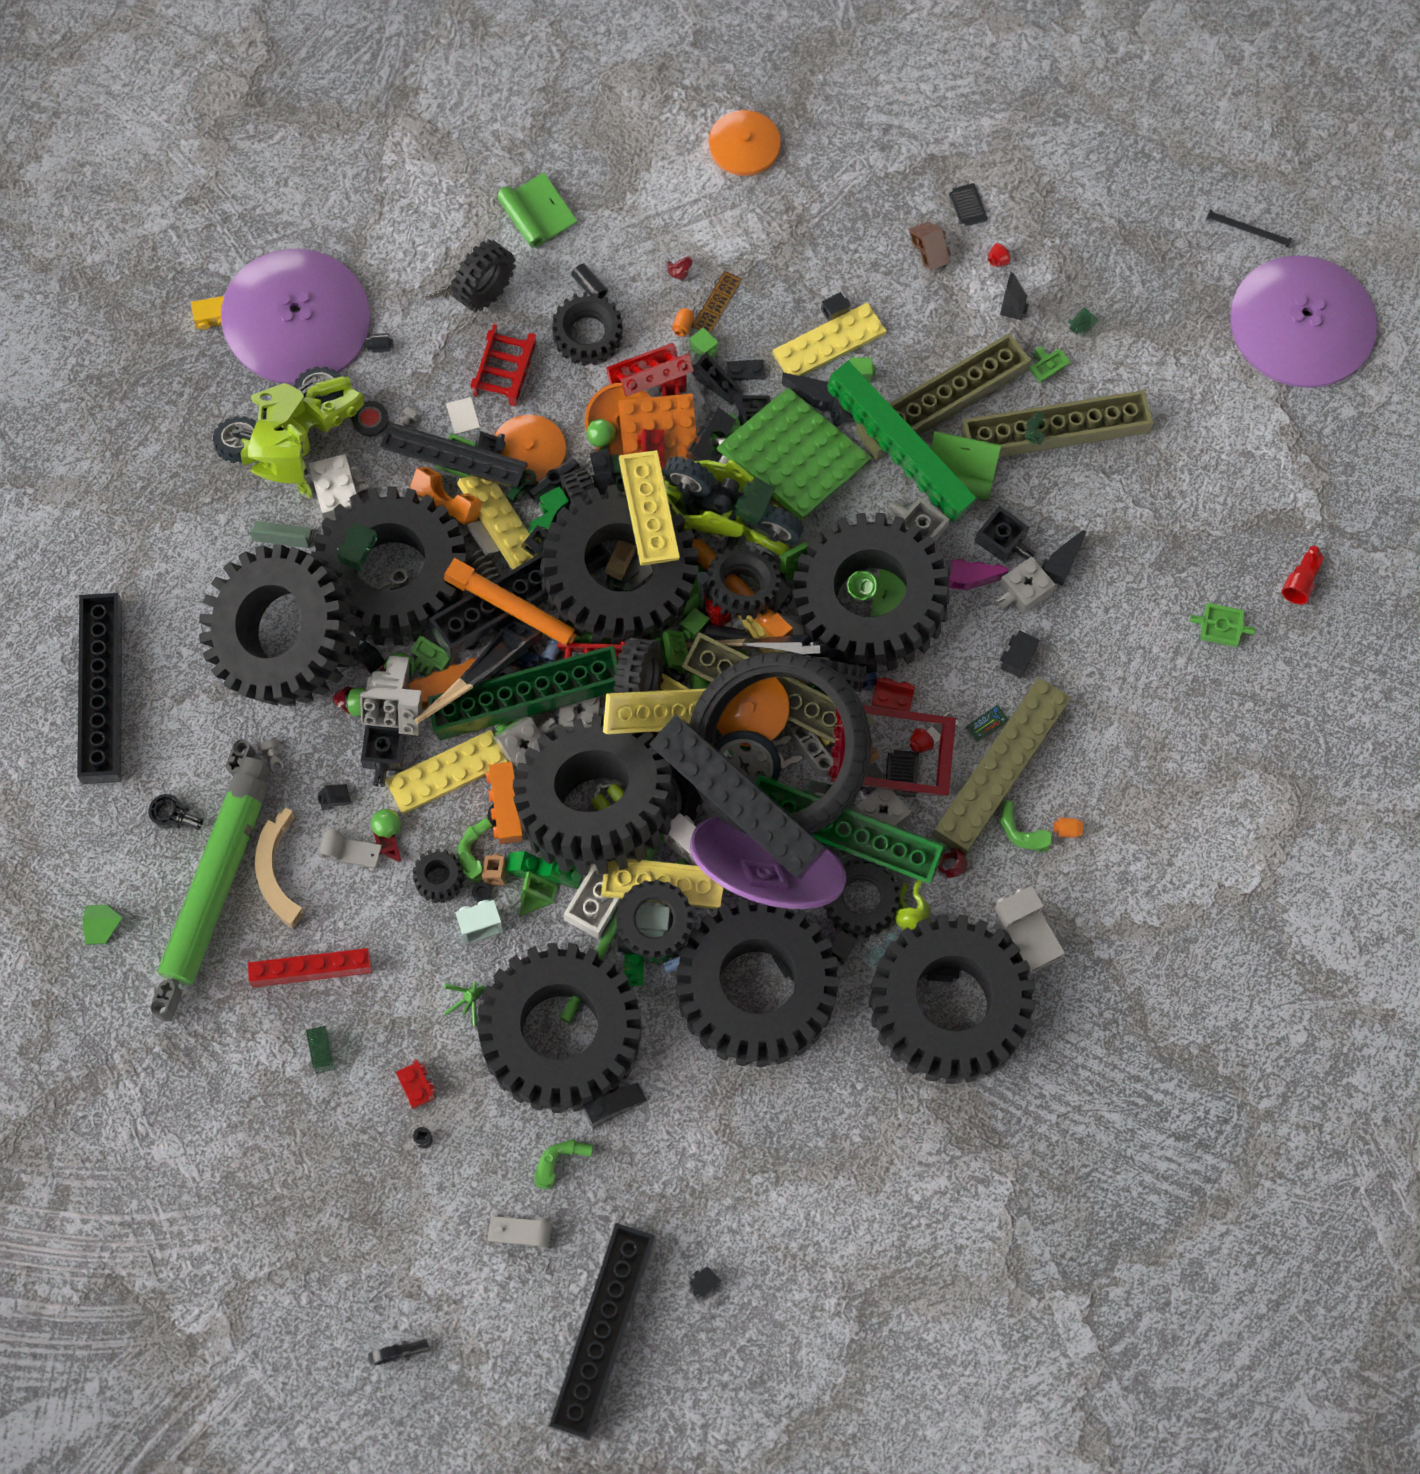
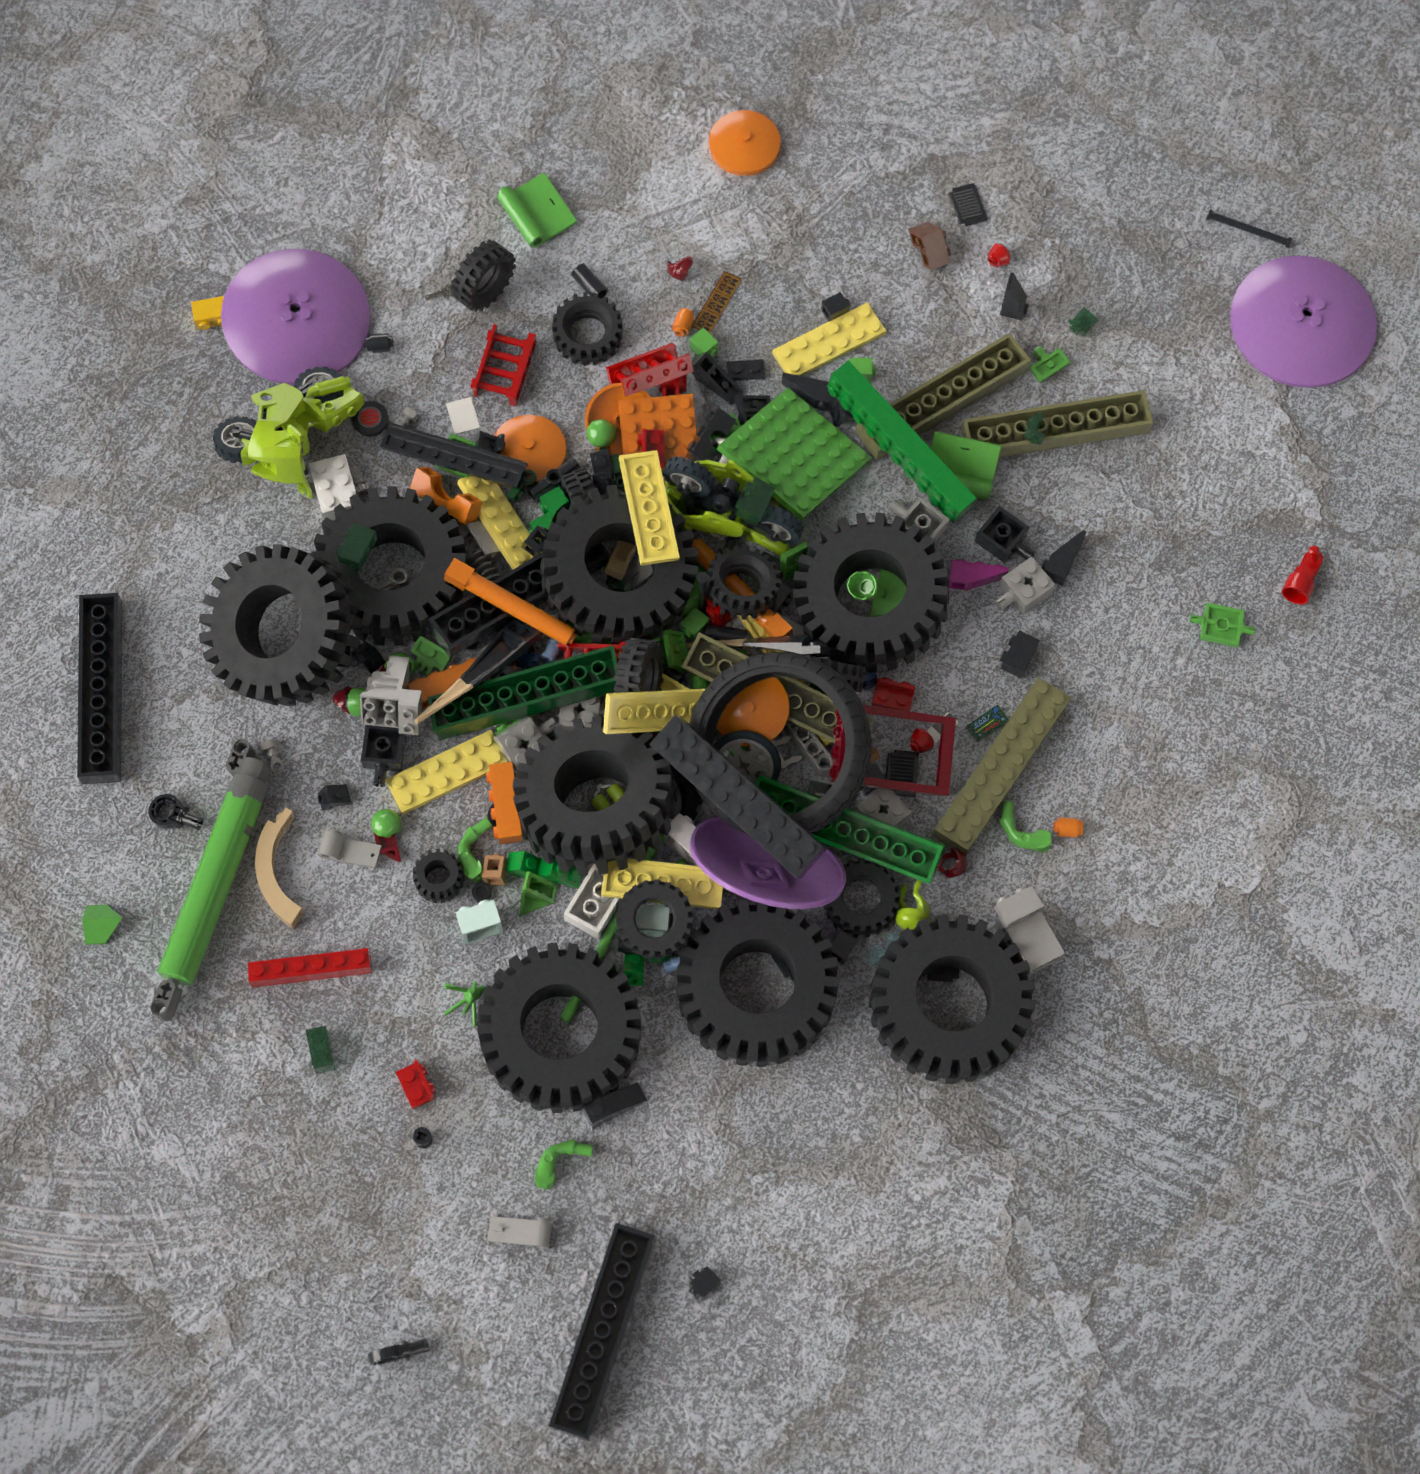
(281, 534): sand green panel -> none

